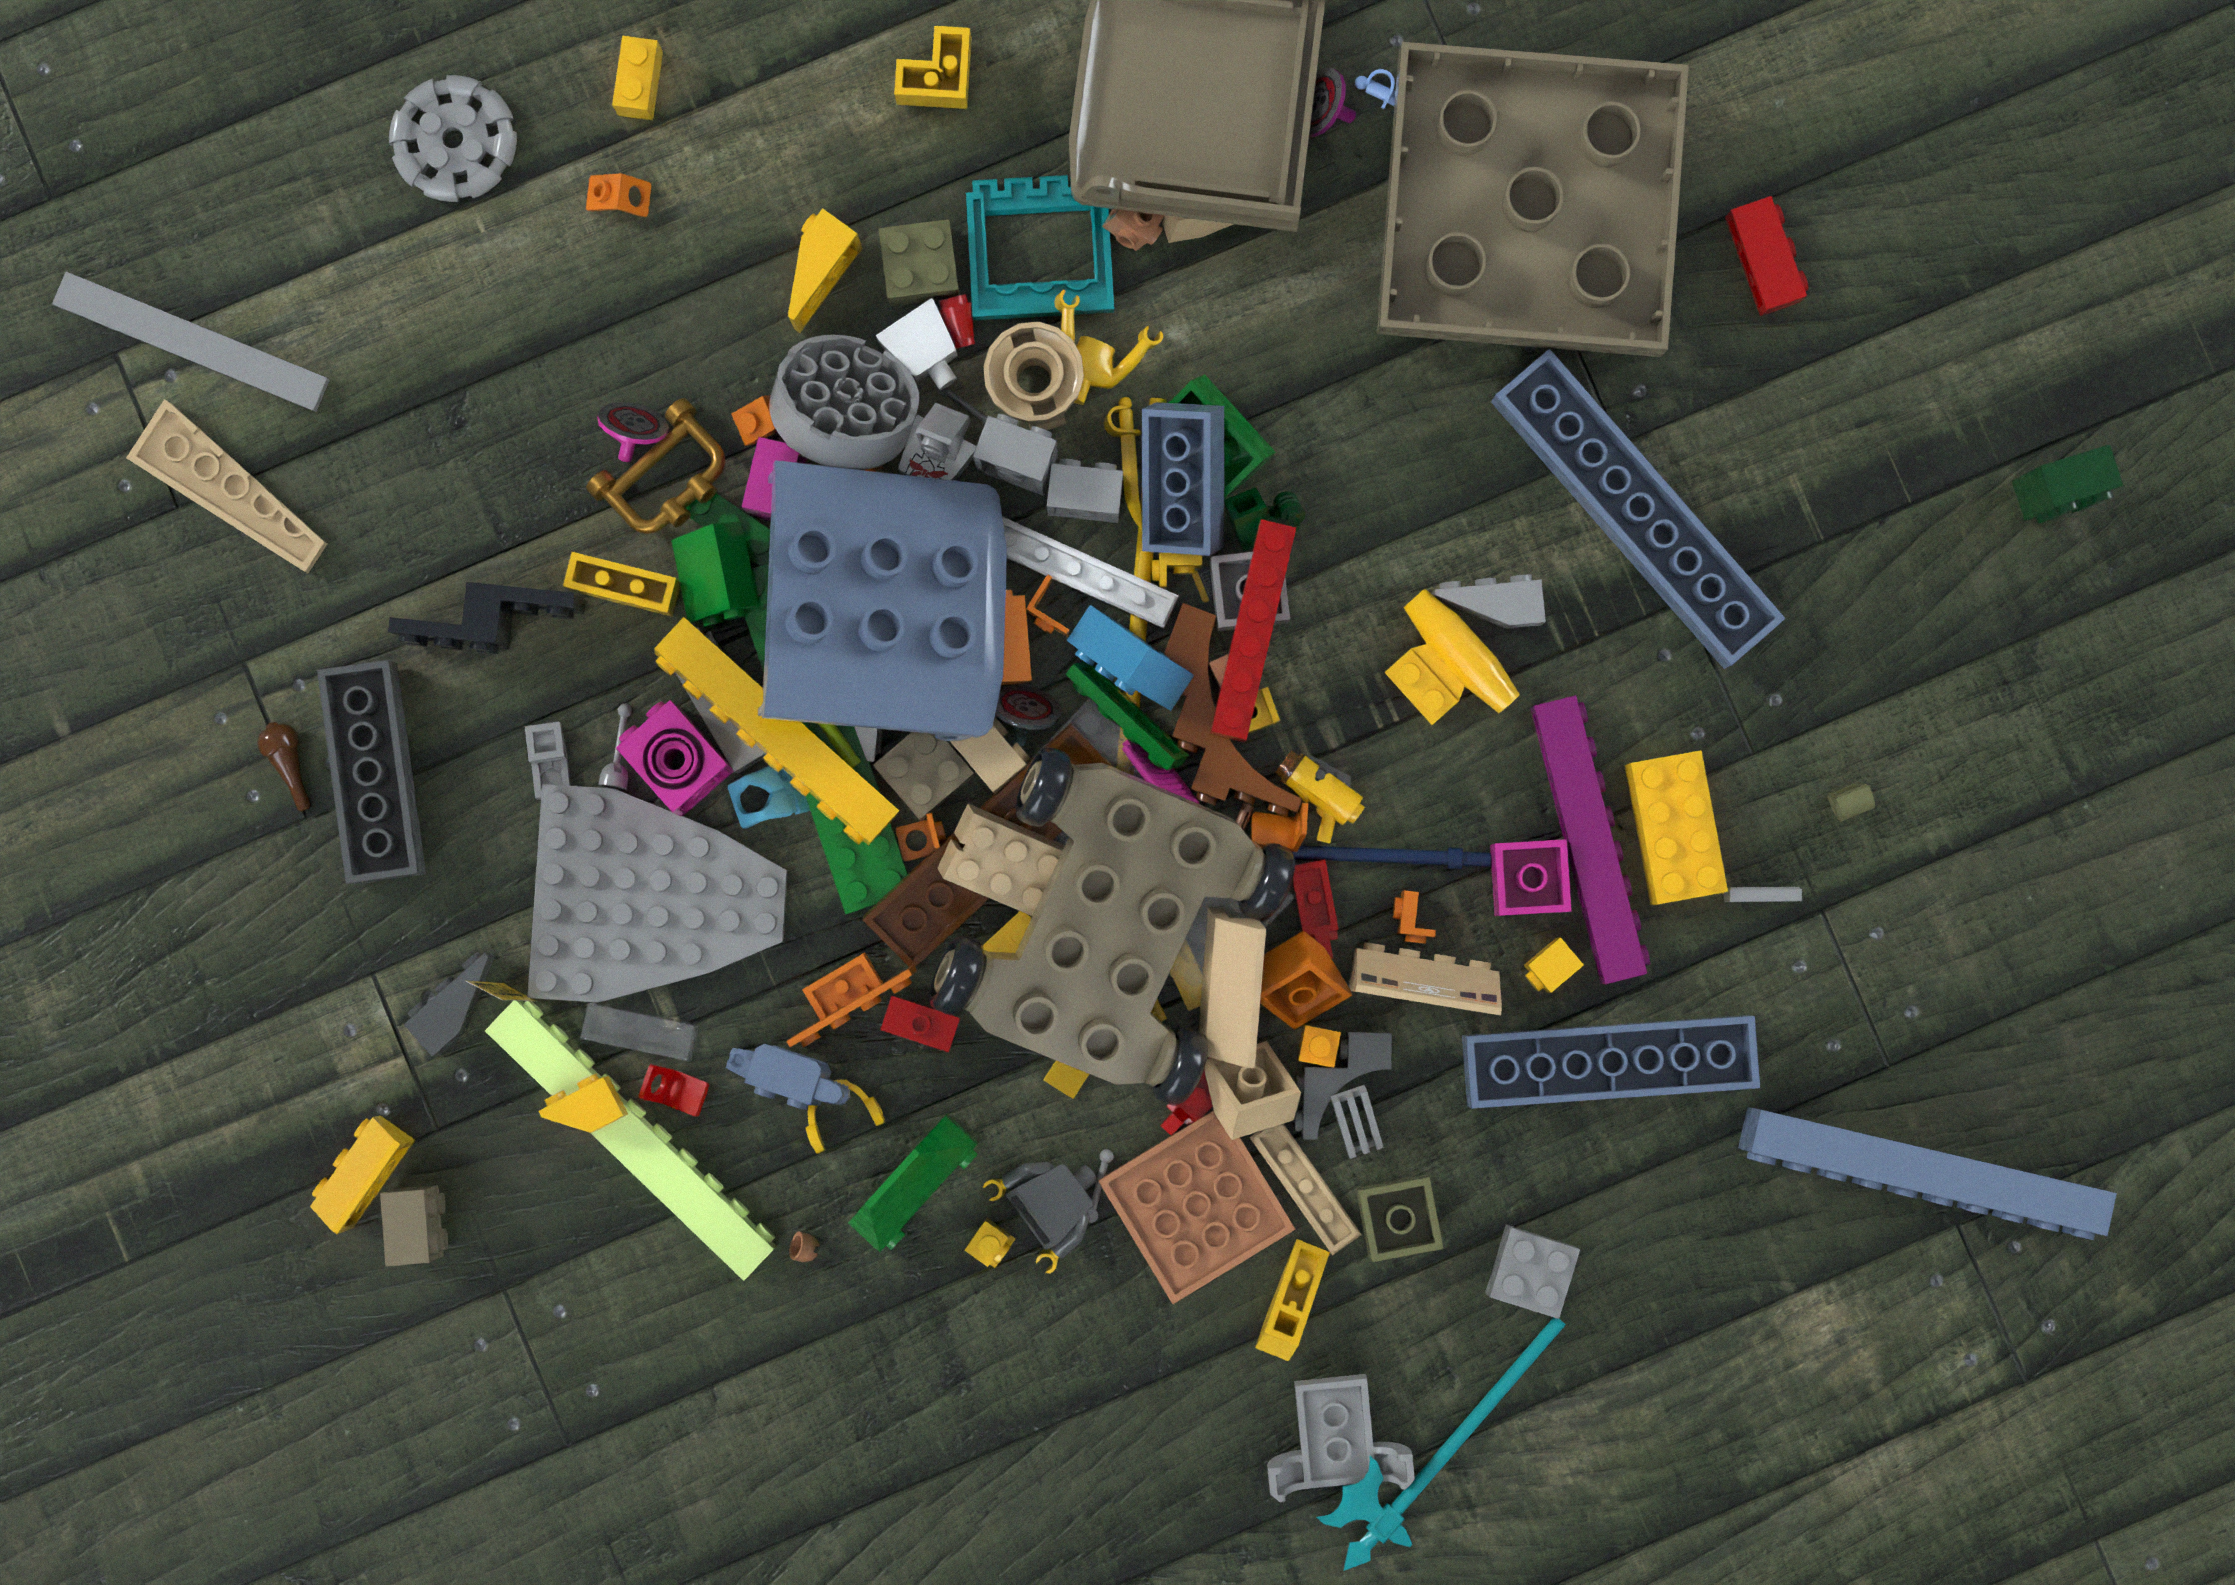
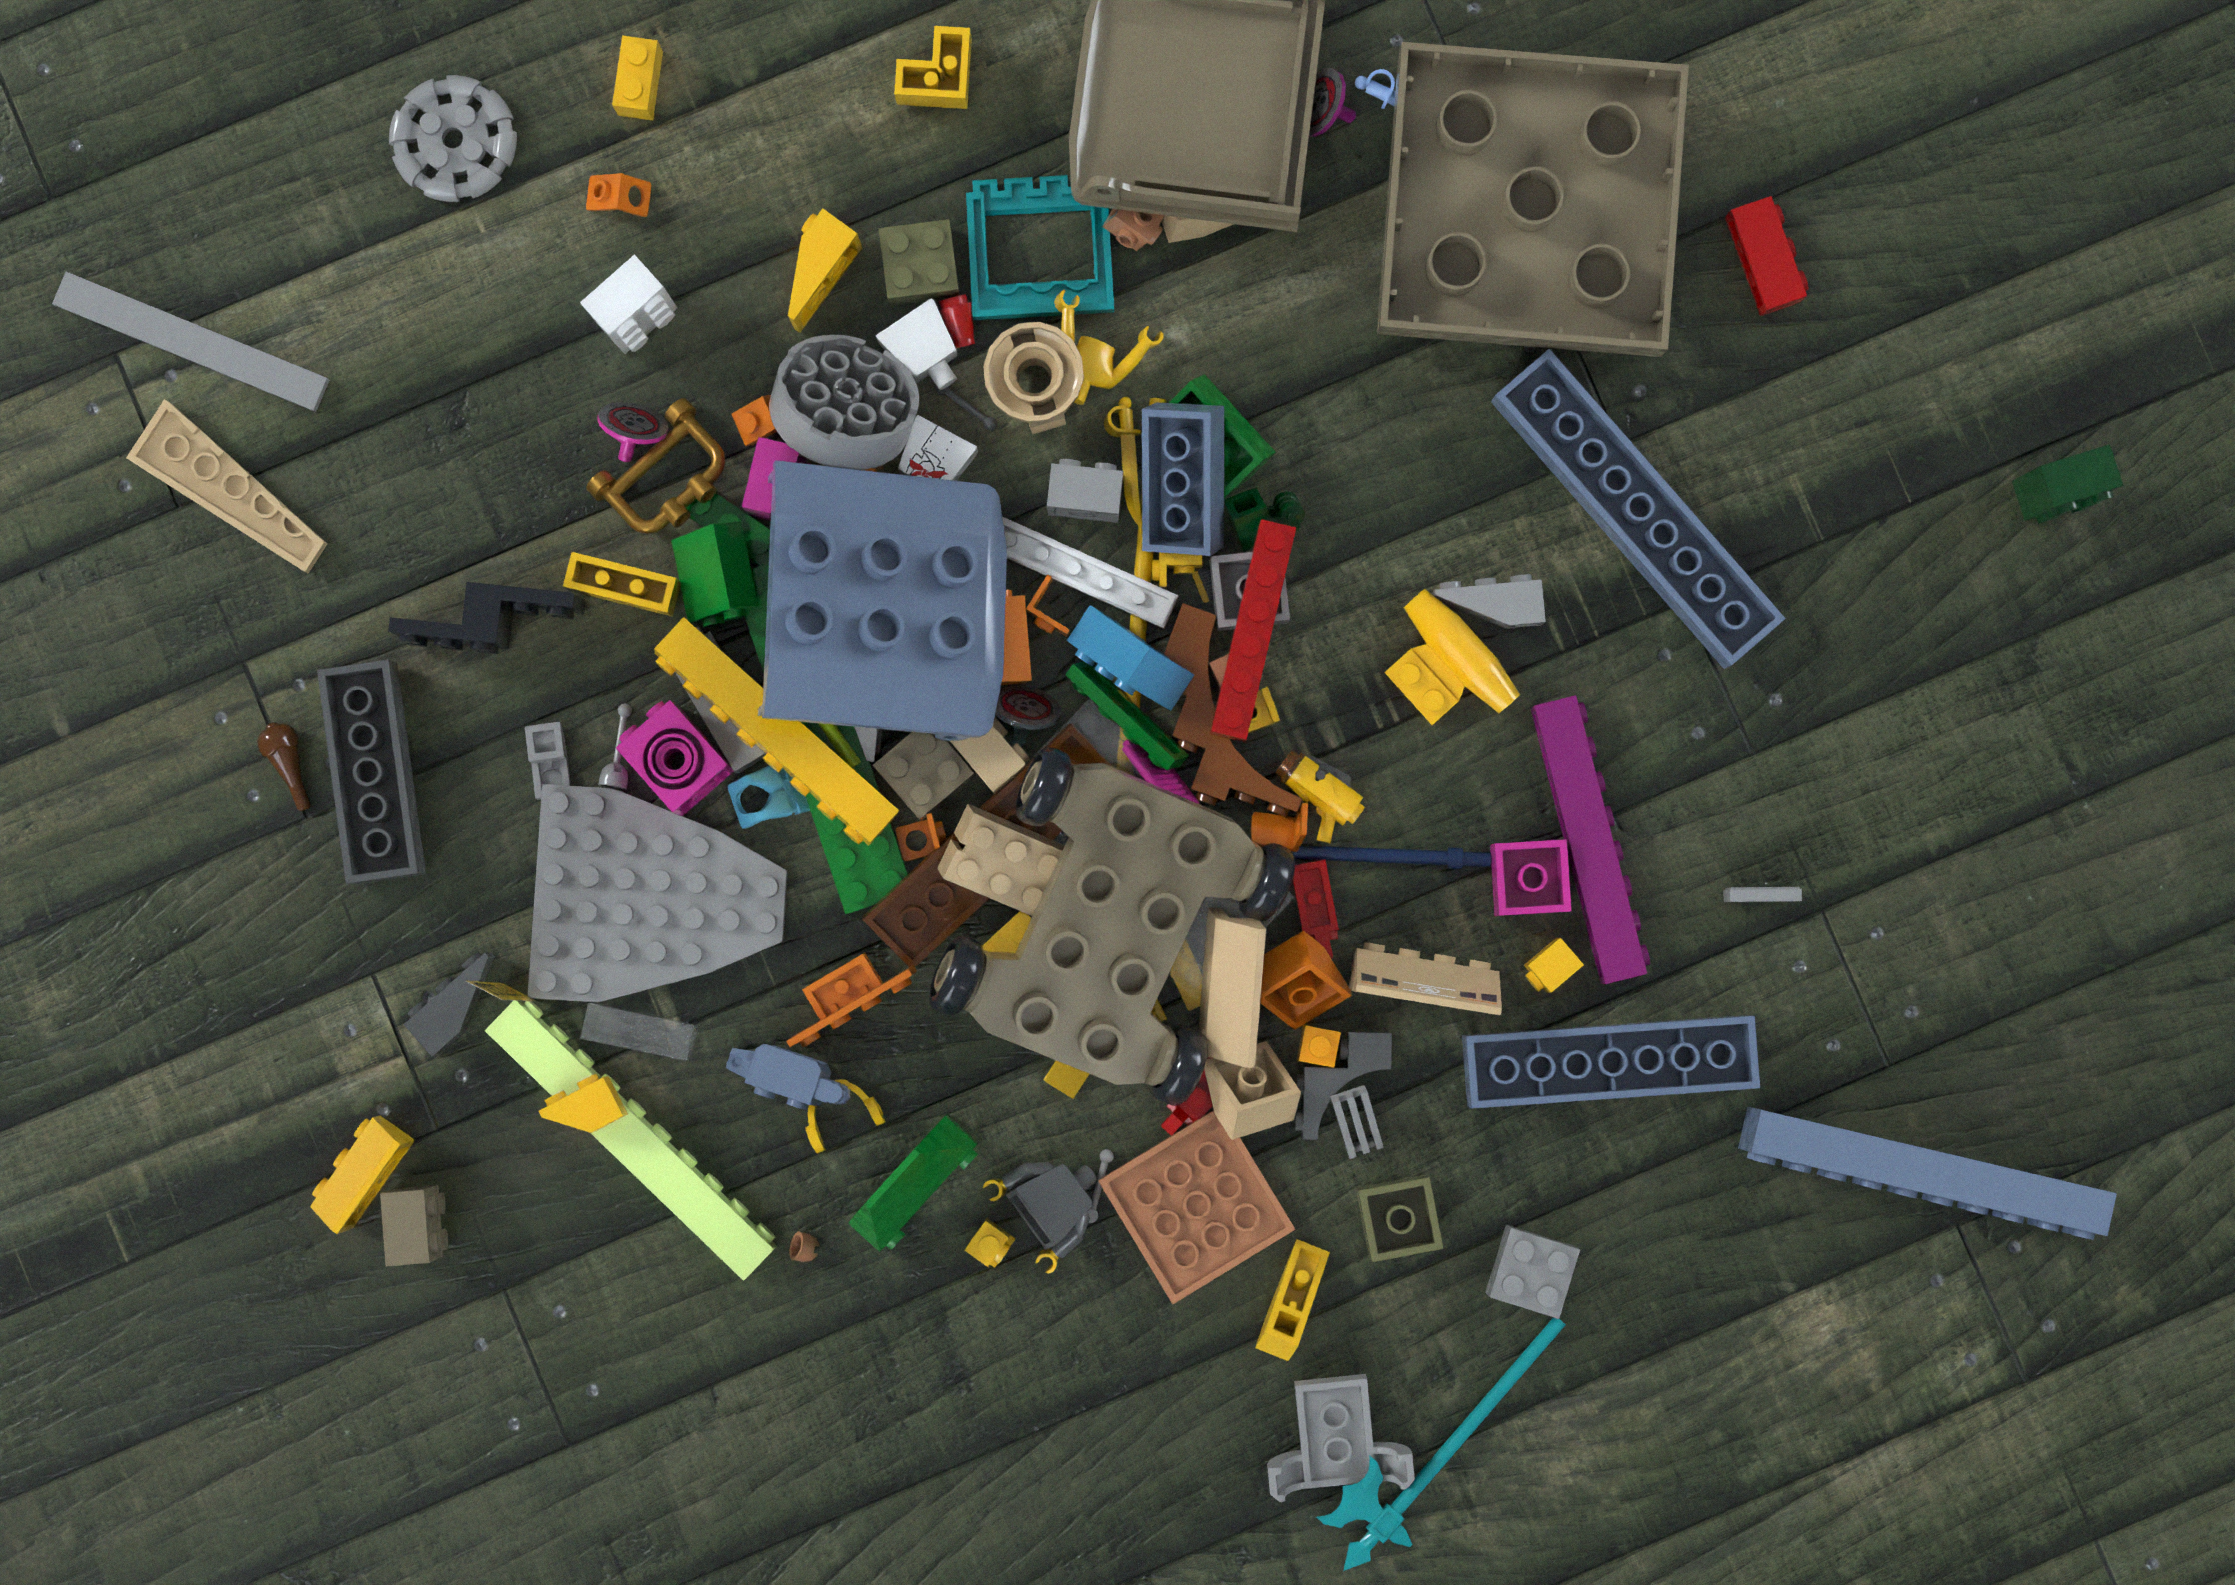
(630, 305): none -> white brick
(676, 1089): red bracket -> none
(920, 1023): red brick -> none
(942, 433): light grey slope -> none
(1016, 453): light grey brick -> none
(1244, 815): nougat piece -> none
(1306, 1187): tan tile -> none
(1405, 911): orange bracket -> none
(1676, 828): yellow brick -> none
(1851, 800): olive brick -> none

